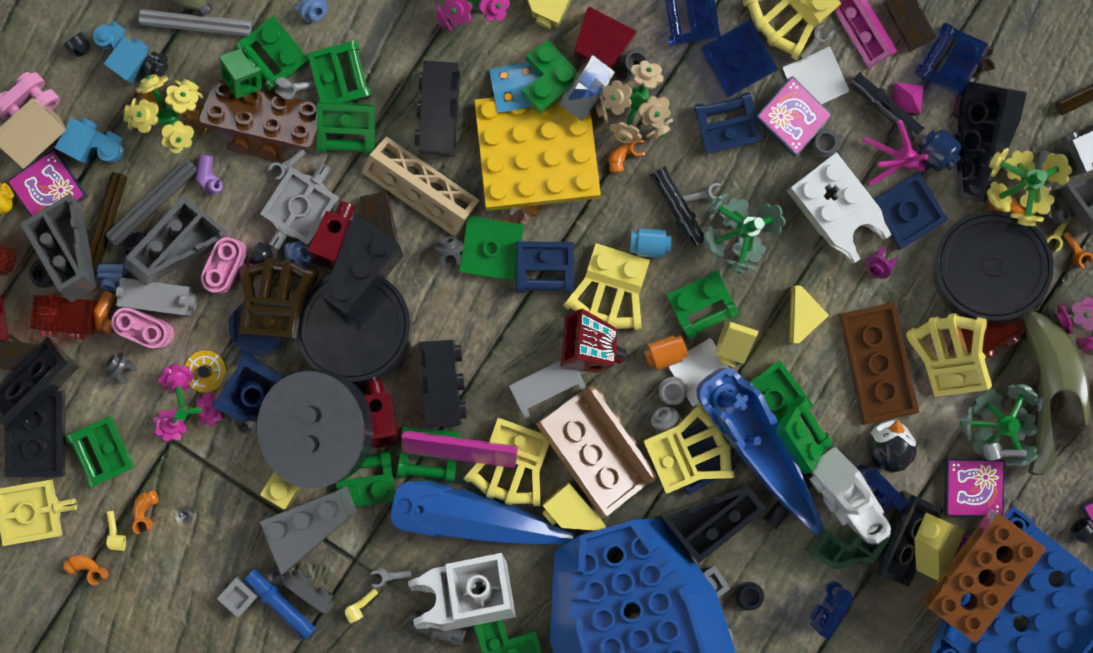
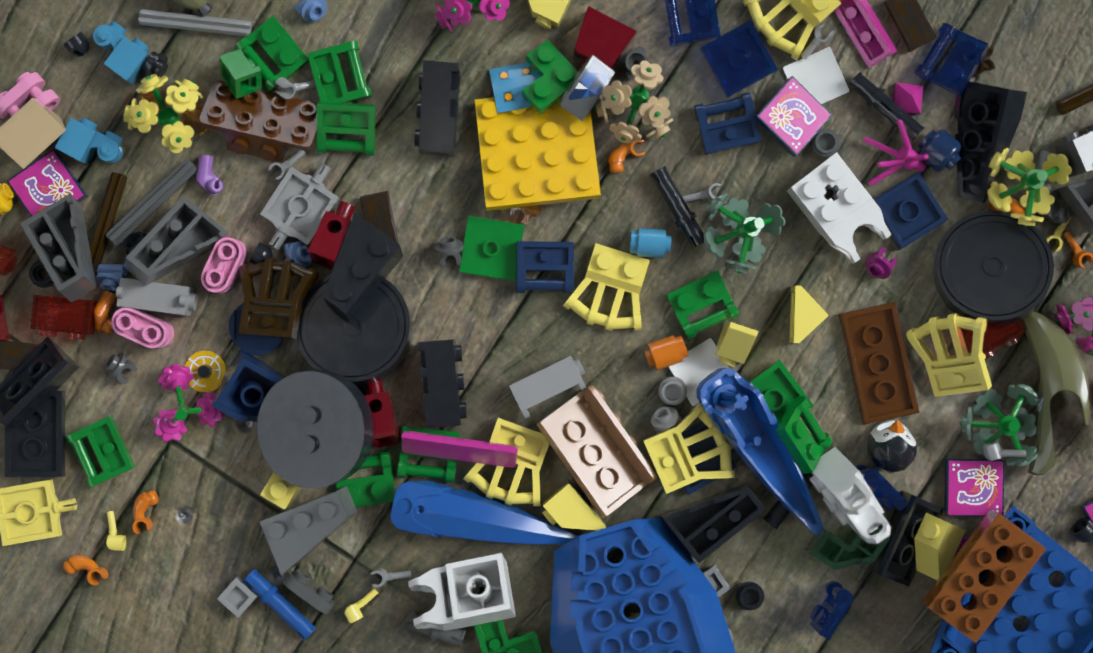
(416, 189): tan fence -> none
(589, 343): dark red torso -> none

